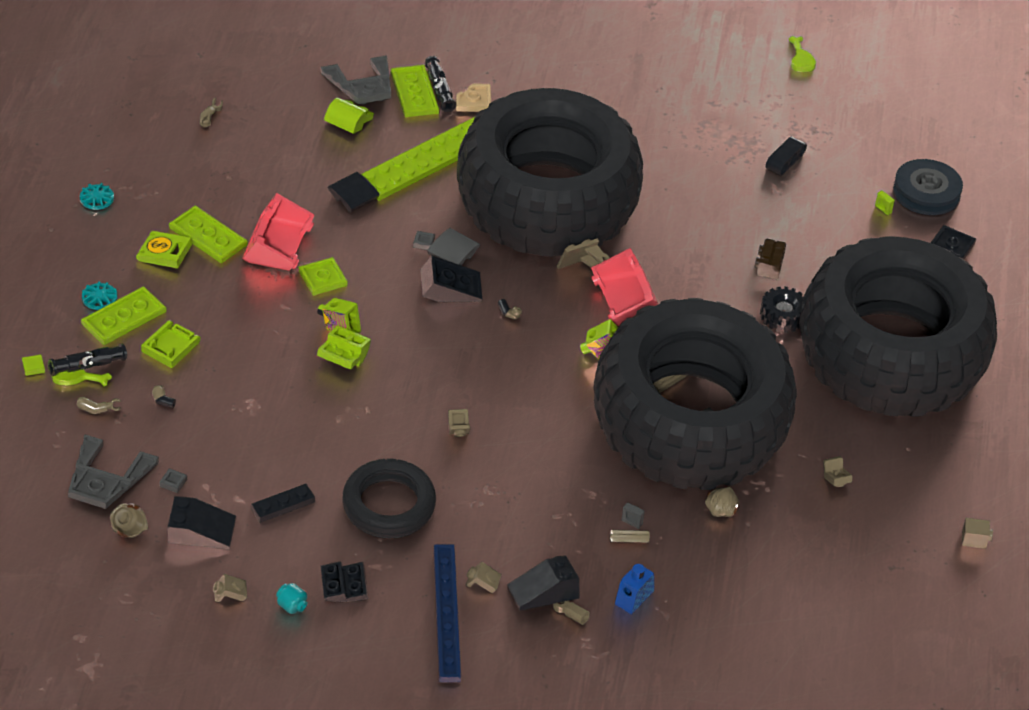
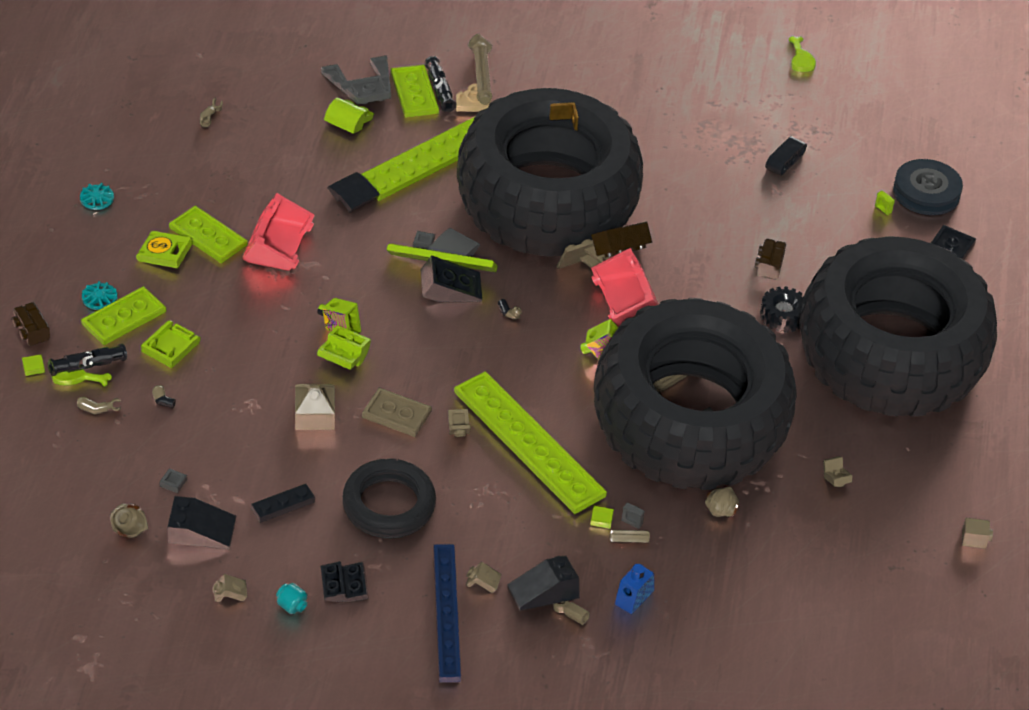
(31, 324): none -> dark brown brick
(102, 487): dark grey wing -> none
(314, 407): none -> dark tan piece
(323, 276): lime tile -> none
(396, 412): none -> dark tan tile
(423, 254): none -> lime tile
(481, 49): none -> dark tan piece
(530, 442): none -> lime plate
(564, 111): none -> pearl gold bracket
(602, 517): none -> lime tile
(620, 239): none -> dark brown brick

